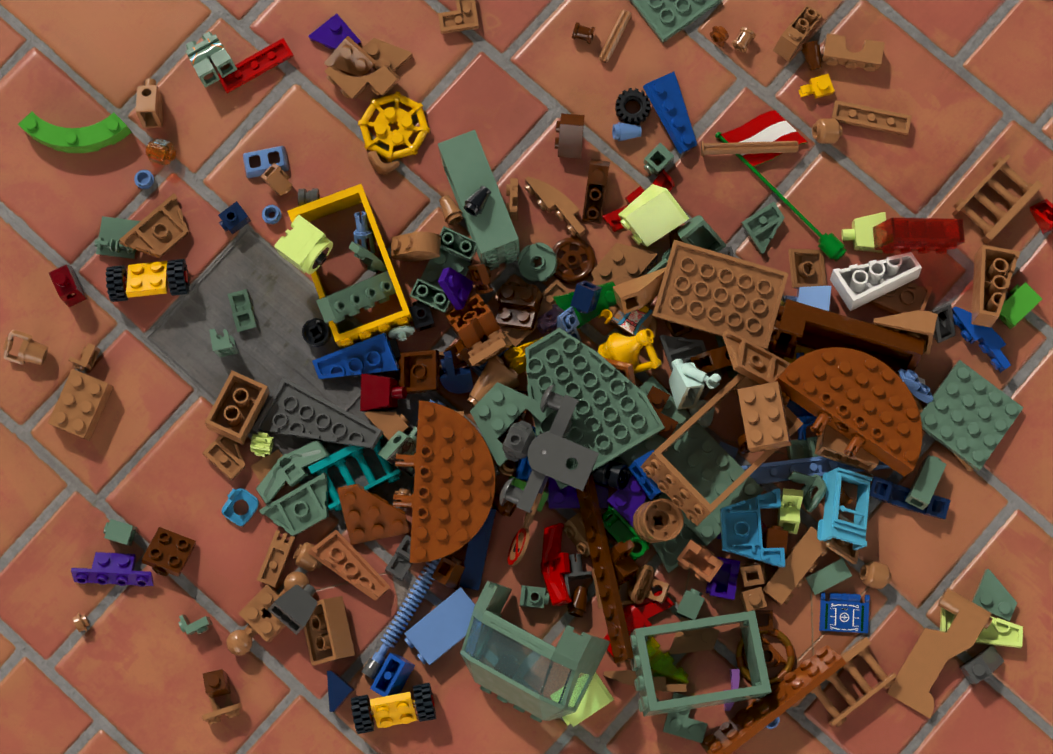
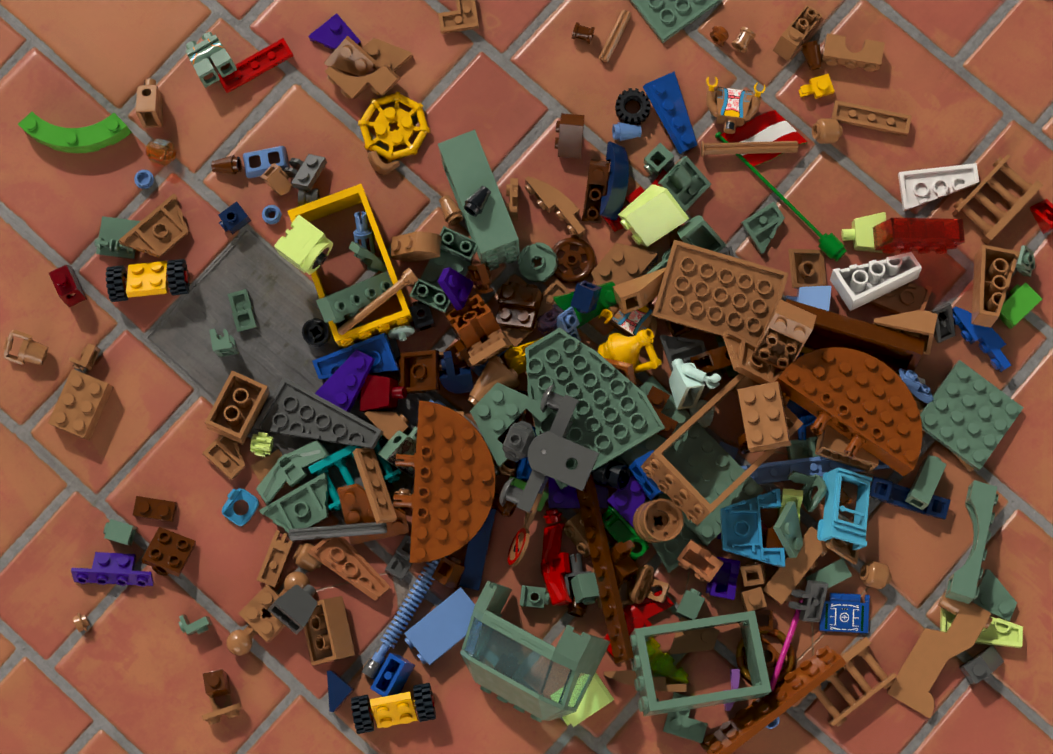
(154, 508): none -> reddish brown plate
(227, 165): none -> reddish brown cone
(307, 173): none -> dark grey hinge
(337, 531): none -> dark grey axle
(347, 381): none -> dark purple wing
(374, 485): none -> medium nougat plate
(406, 279): none -> medium nougat piece
(552, 516): none -> red plate
(585, 588): none -> sand green brick
(618, 181): none -> dark blue slope
(685, 183): none -> sand green plate
(732, 105): none -> torso
(784, 335): none -> medium nougat slope
(785, 649): none -> dark pink axle
(789, 530): none -> sand green wing
(813, 601): none -> dark grey hinge
(931, 184): none -> white wing
(979, 503): none -> sand green arch
(1025, 261): none -> sand green slope

